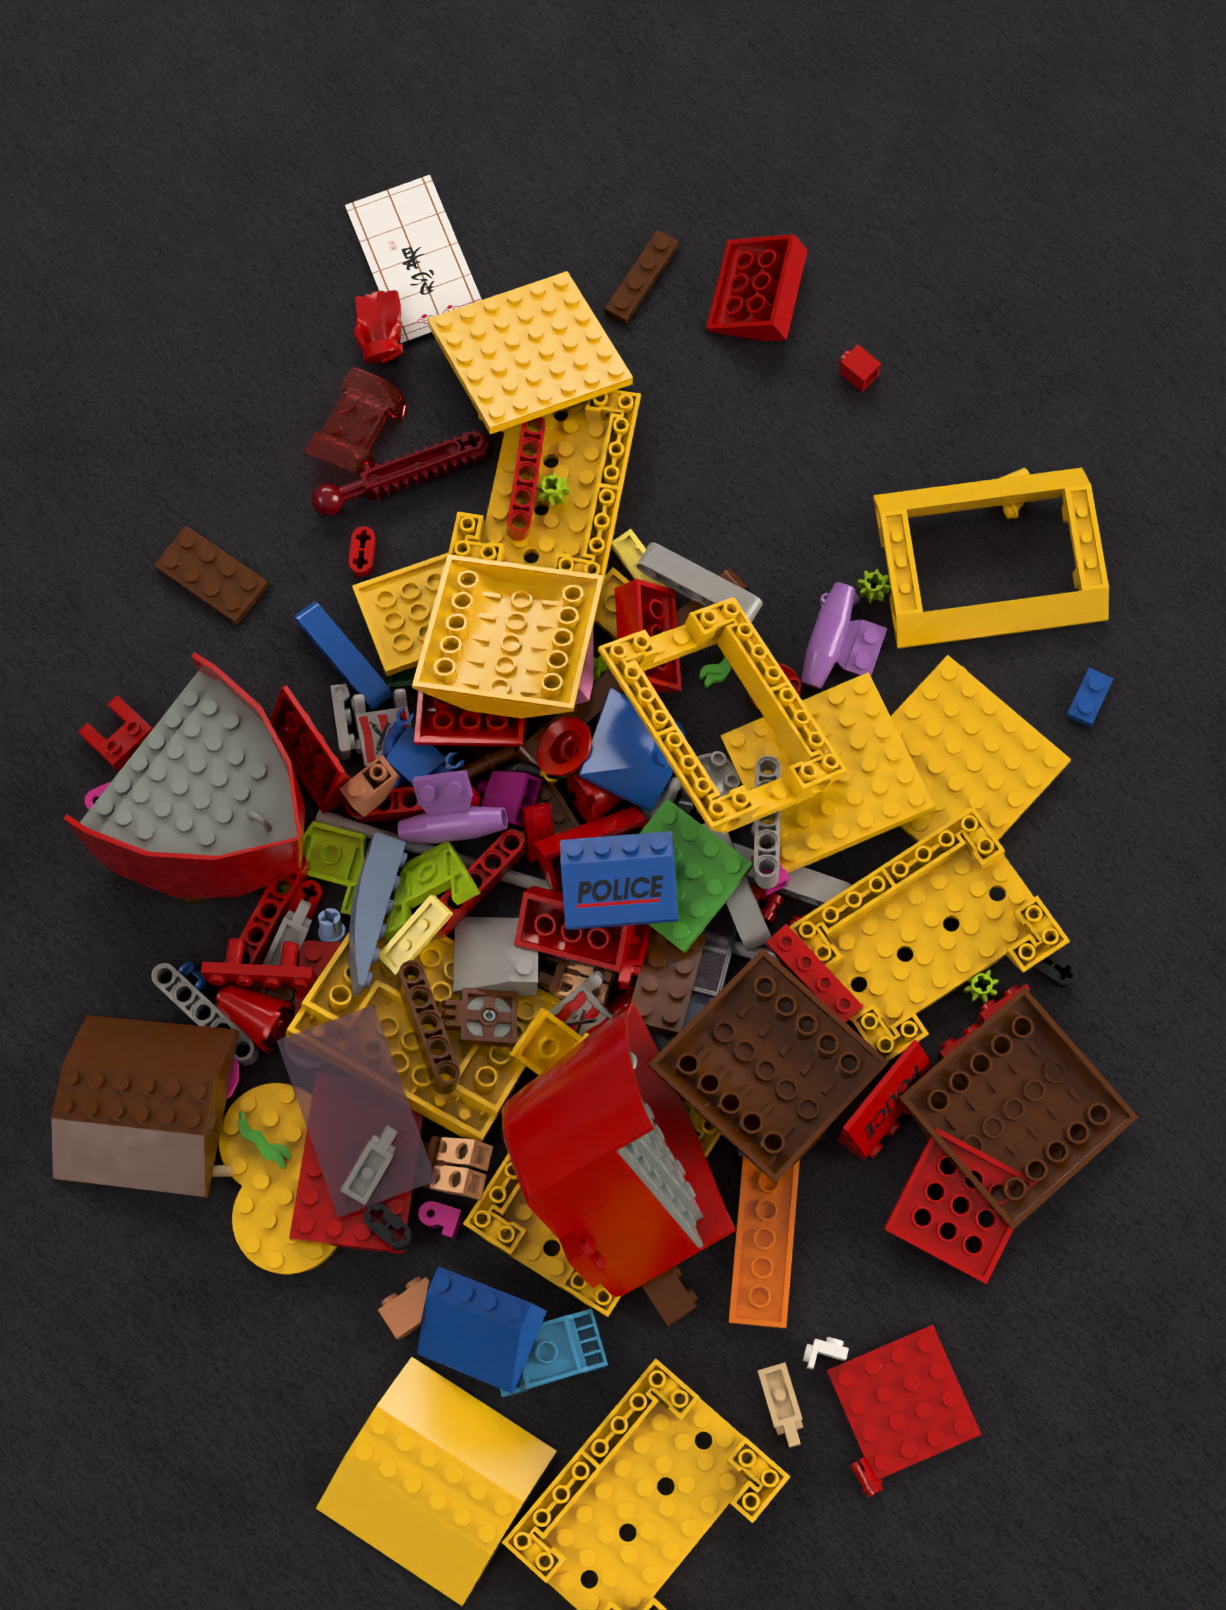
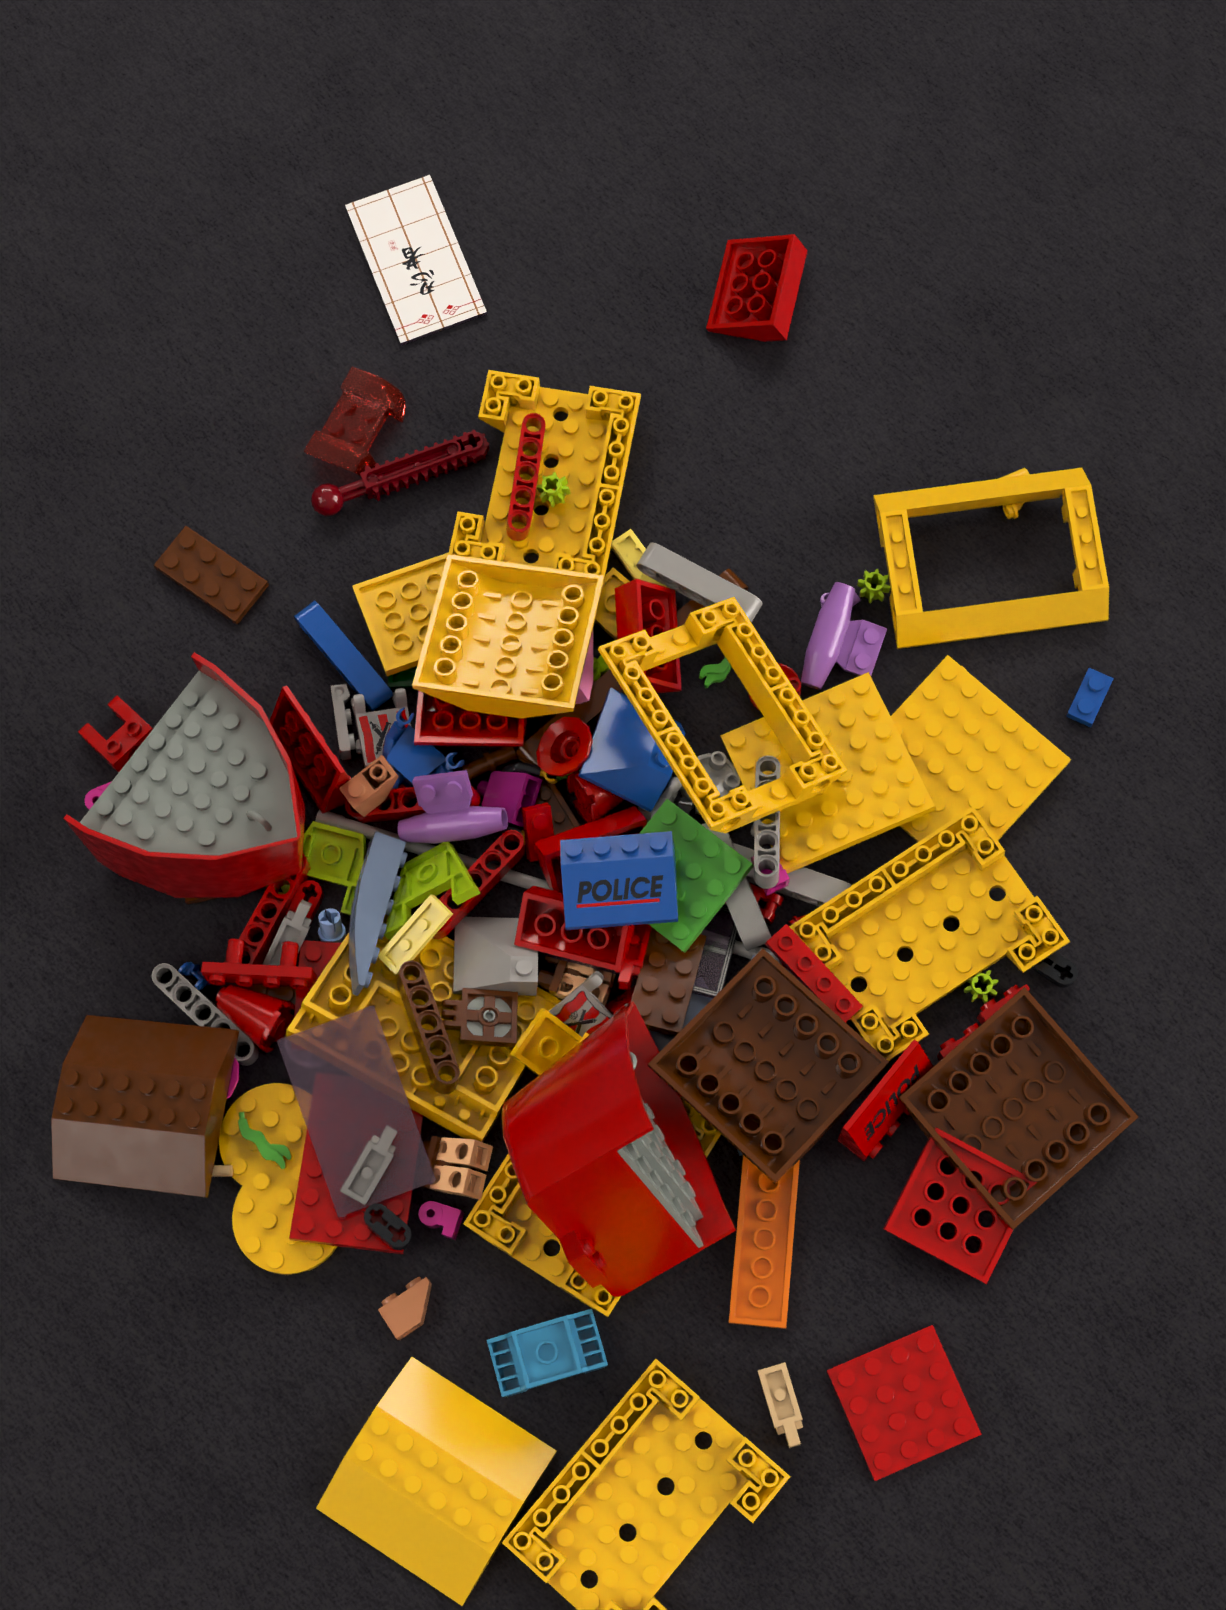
(356, 551): red beam -> none
(379, 326): red hair -> none
(478, 1329): blue slope -> none
(529, 352): yellow plate -> none
(641, 277): reddish brown plate -> none
(670, 1296): reddish brown brick -> none
(831, 1348): white bracket -> none
(859, 367): red brick -> none
(867, 1479): red pin -> none

